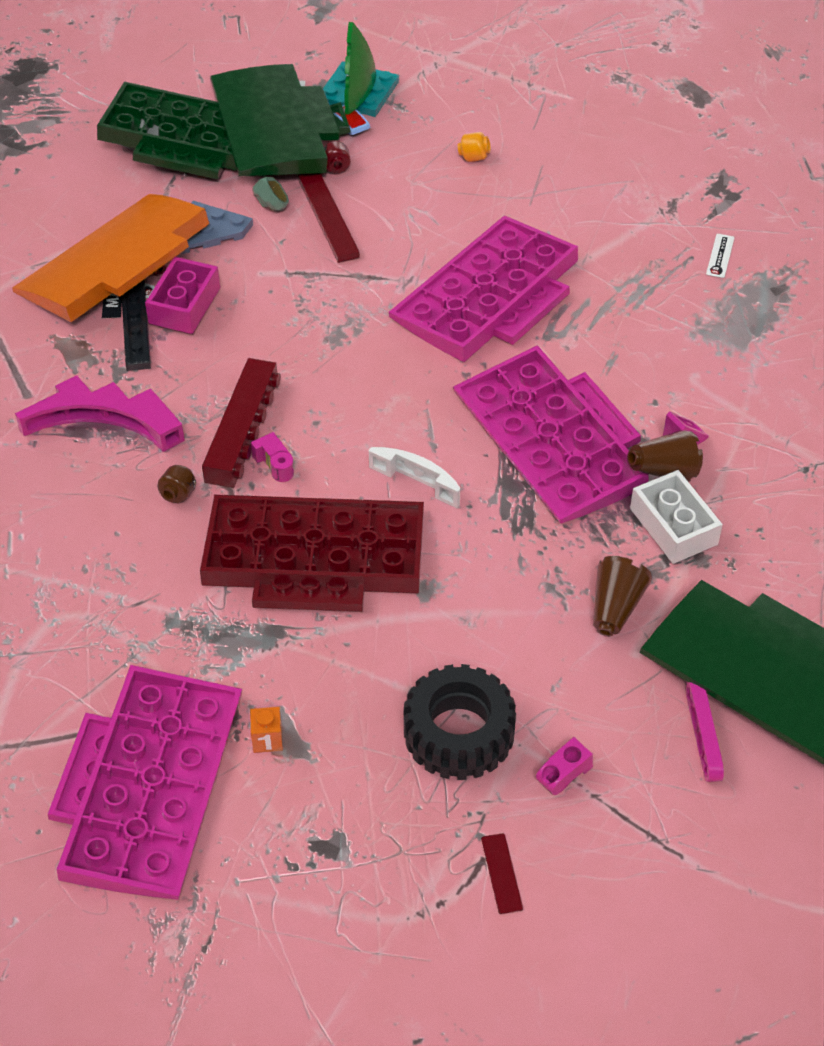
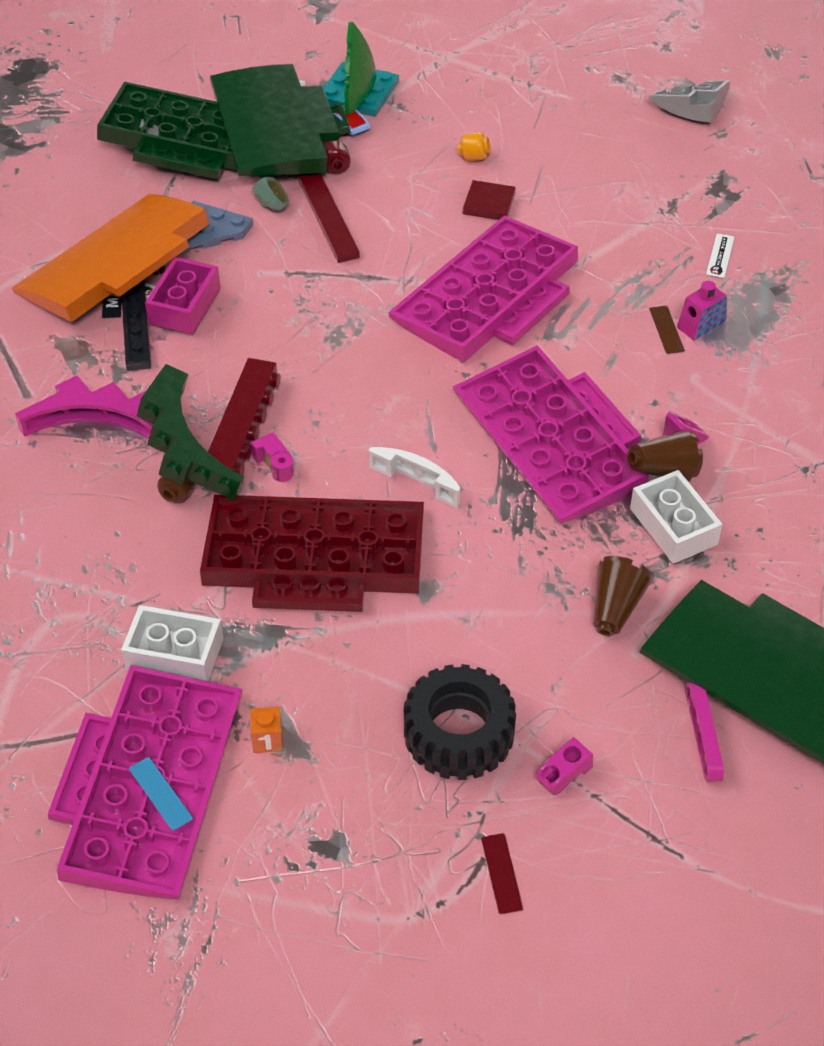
(160, 793): none -> dark azure sticker
(170, 434): none -> dark green arch
(173, 642): none -> white brick
(489, 200): none -> dark red tile
(666, 329): none -> reddish brown sticker
(693, 103): none -> light grey brick
(703, 311): none -> dark pink torso

